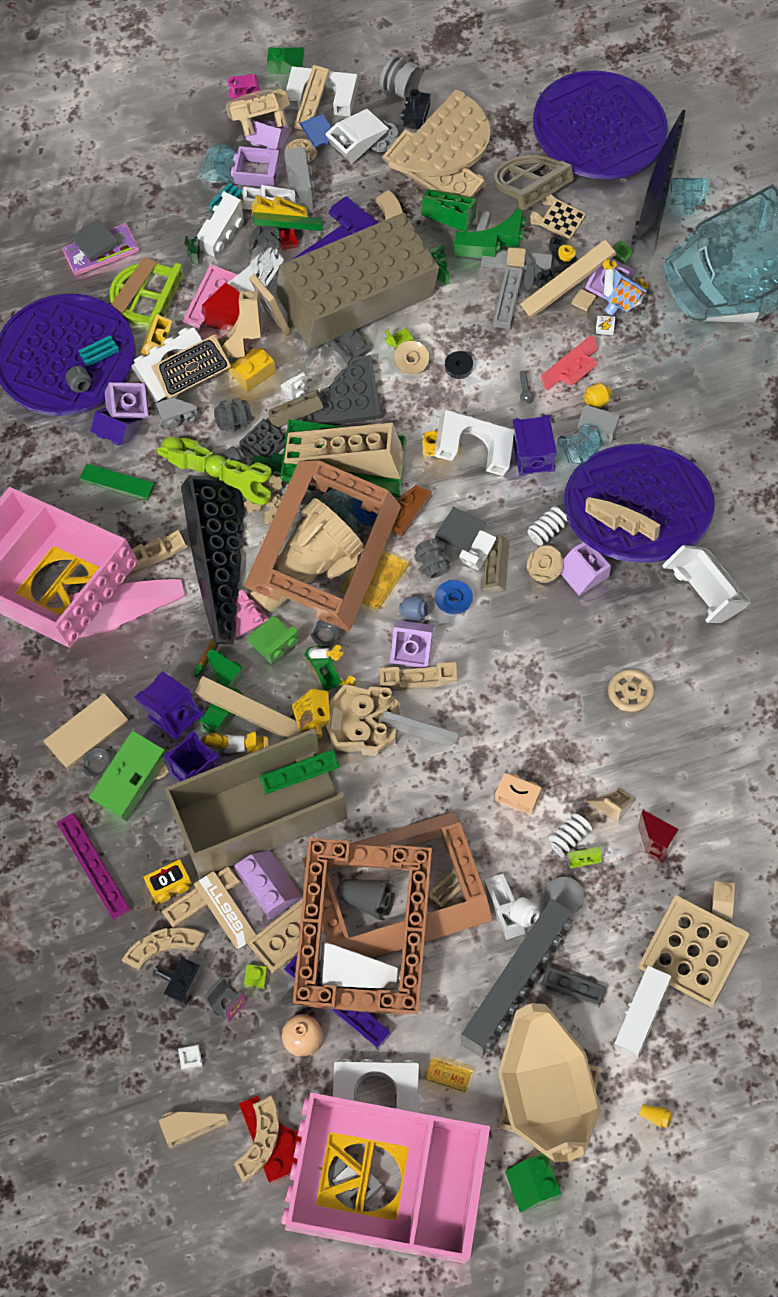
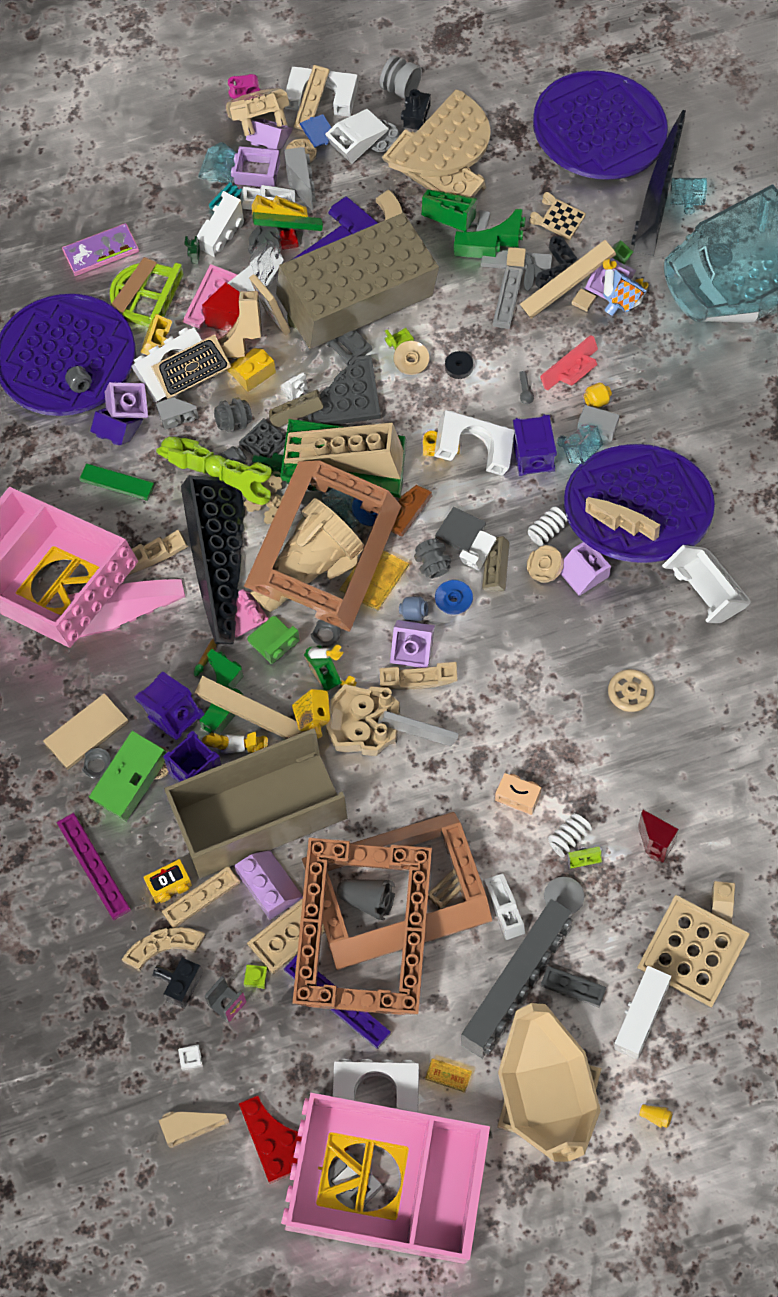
(94, 240): dark grey tile -> none
(96, 349): teal tile -> none
(225, 910): tan sticker -> none
(264, 1142): tan tile -> none
(282, 59): green slope -> none
(299, 771): green tile -> none
(302, 1035): light nougat cylinder -> none
(354, 969): white slope -> none
(440, 257): green slope -> none
(524, 912): white head -> none
(533, 1183): green slope -> none
(541, 186): dark tan window -> none
(566, 252): yellow plate -> none
(605, 325): white tile -> none
(613, 804): tan slope -> none

